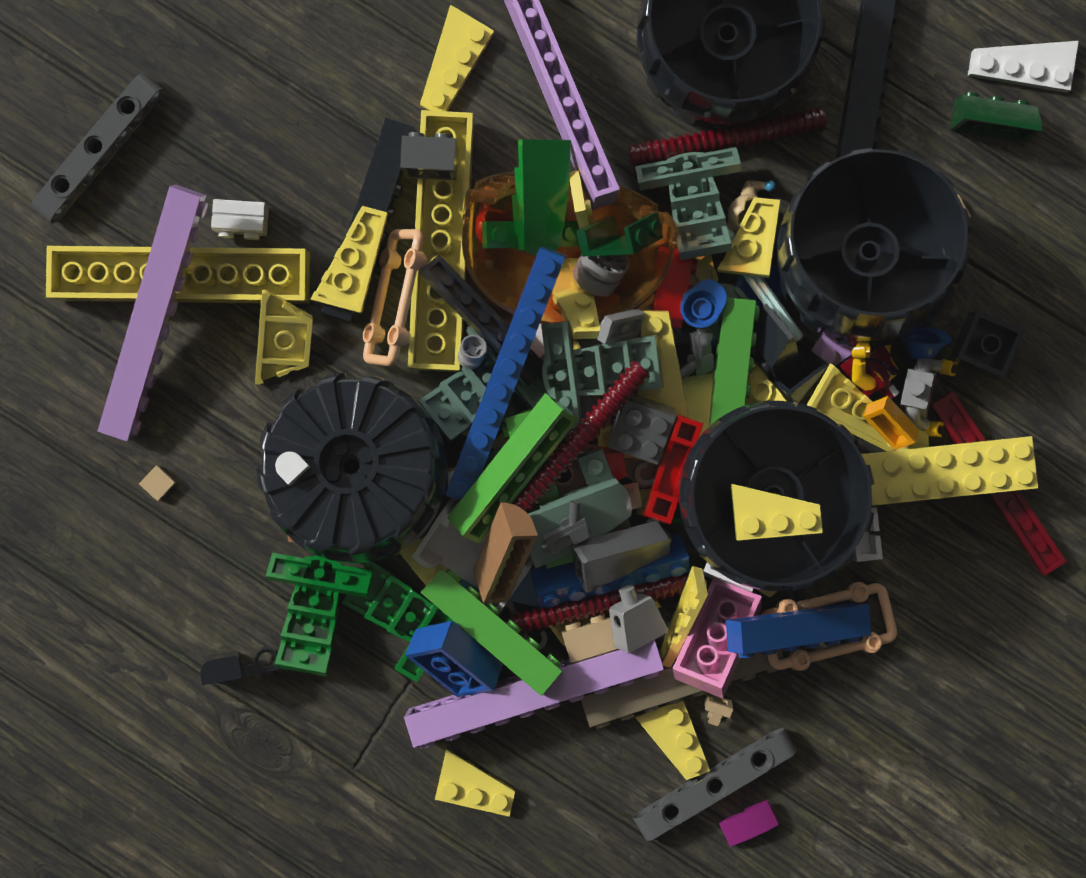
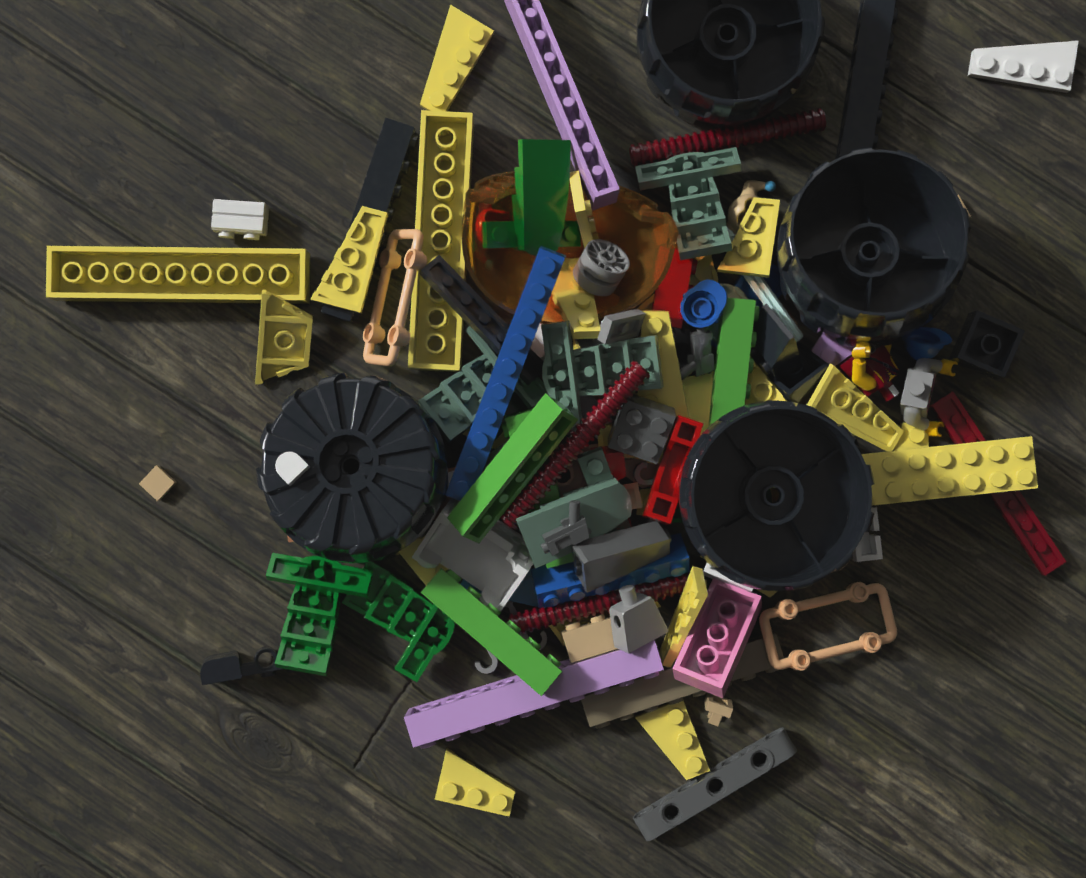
(82, 164): dark grey beam -> none
(152, 311): lavender brick -> none
(429, 156): dark grey brick -> none
(454, 659): blue brick -> none
(474, 346): light grey wheel -> none
(504, 553): medium nougat brick -> none
(603, 237): dark green panel -> none
(750, 823): magenta slope -> none
(772, 515): light yellow wing -> none
(797, 628): blue brick -> none
(891, 423): light orange piece -> none
(995, 117): dark green slope -> none

